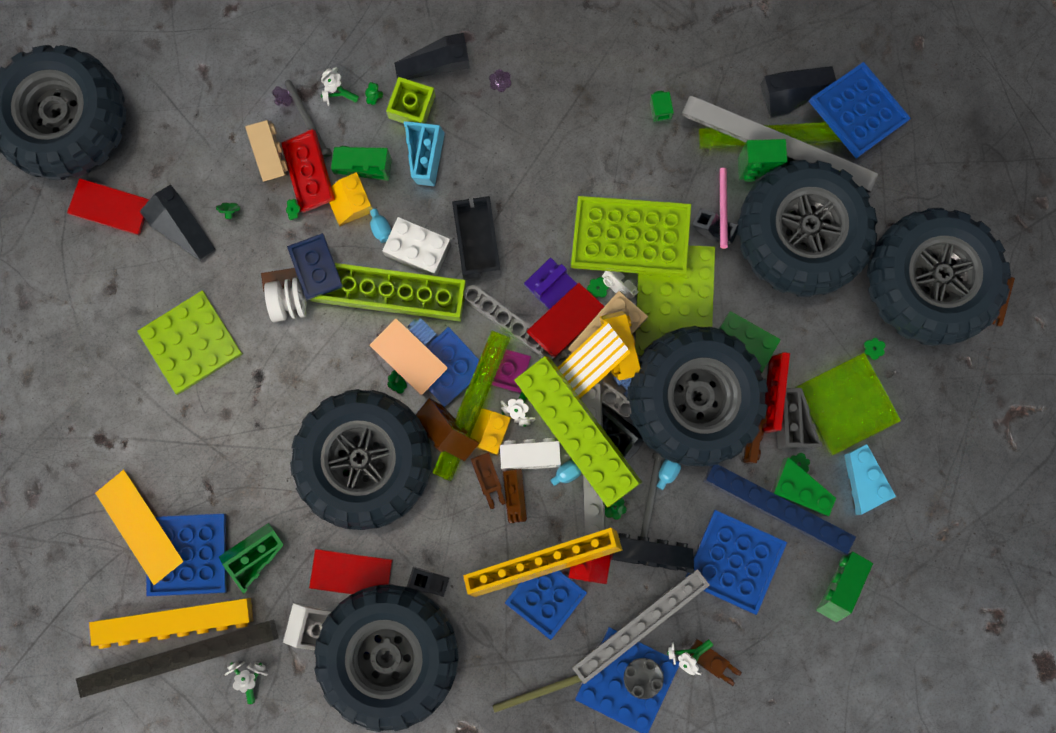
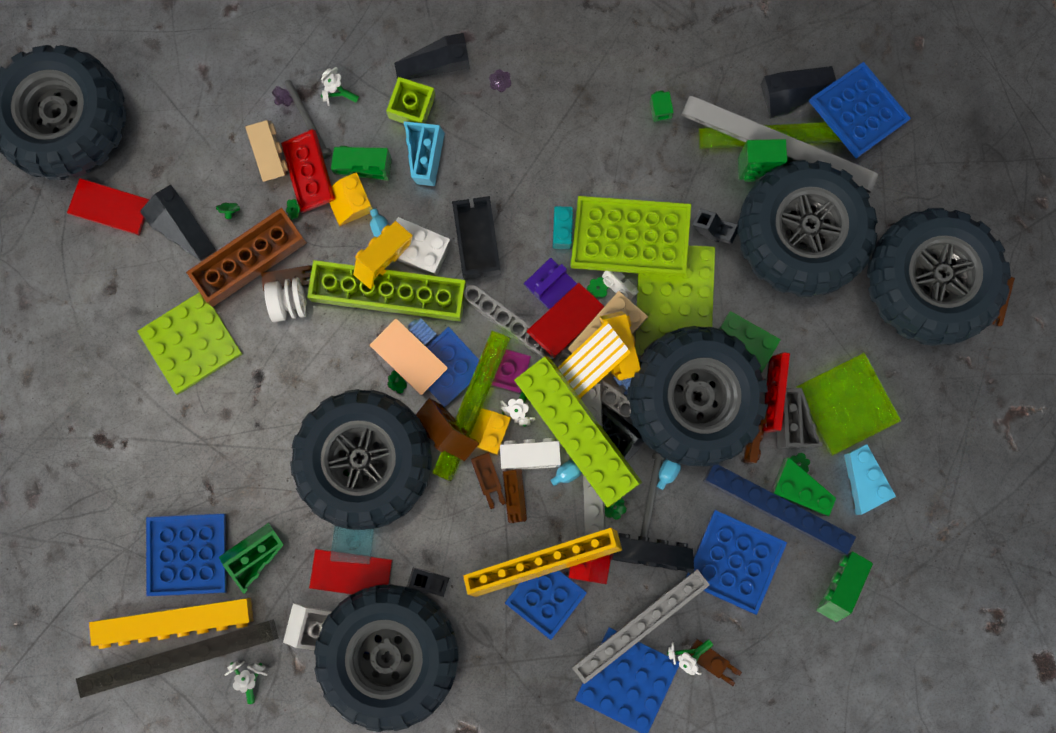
(139, 527): yellow sticker -> none
(246, 257): none -> dark orange brick
(315, 266): dark blue tile -> none
(352, 545): none -> clear light blue plate
(372, 93): green plant -> none
(381, 253): none -> yellow wedge
(536, 693): olive axle -> none
(562, 227): none -> teal brick
(643, 678): dark grey dish -> none
(723, 209): bright pink axle -> none
(878, 345): green plant -> none

